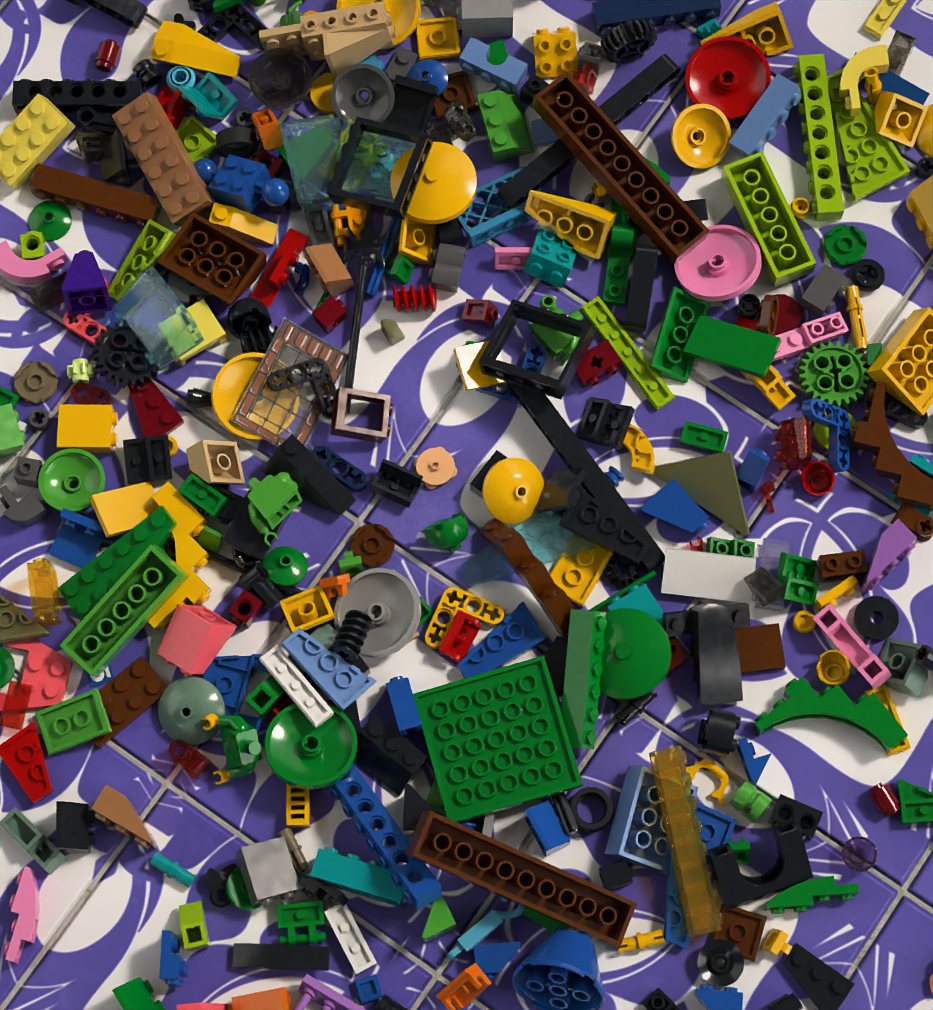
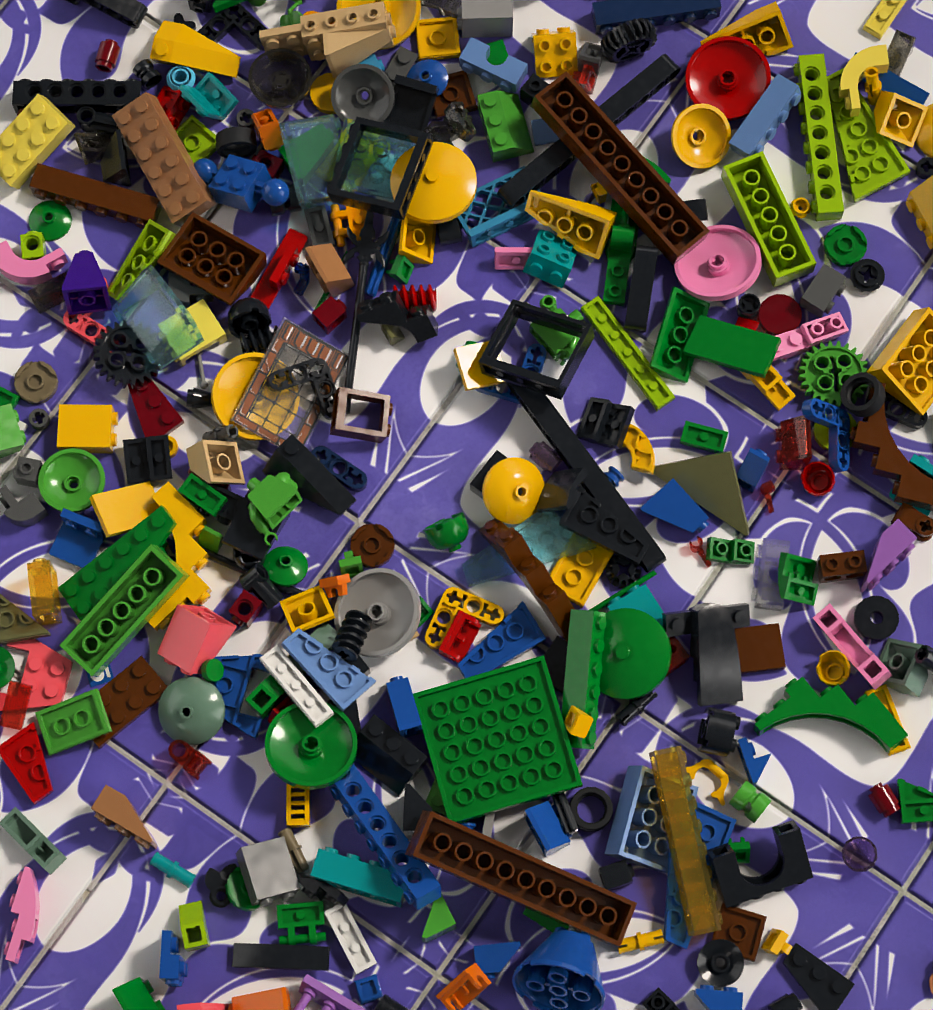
(74, 827): black slope -> none
(80, 371): yellowish green gear -> none
(93, 392): clear red beam -> none
(203, 384): none -> light grey hinge
(212, 670): none -> green tile
(221, 433): none -> dark grey pin
(239, 744): green torso -> none
(243, 224): yellow slope -> none
(390, 310): none -> black arch
(396, 483): black bracket -> none
(436, 467): light nougat piece -> none
(447, 268): dark grey brick -> none
(480, 312): dark red bracket -> none
(482, 930): medium azure piece -> none
(545, 456): none -> brick
(578, 722): none -> yellow slope
(602, 355): dark red brick -> none
(707, 575): white tile -> none
(708, 28): teal tile -> none
(764, 586): clear smoke slope -> none
(769, 313): reddish brown plate -> none
(796, 811): black brick -> none
(801, 895): green slope -> none
(804, 622): yellow tile -> none
(844, 589): yellow plate -> none
(852, 384): none -> black tyre
(855, 310): yellow pin -> none
(873, 352): green slope -> none

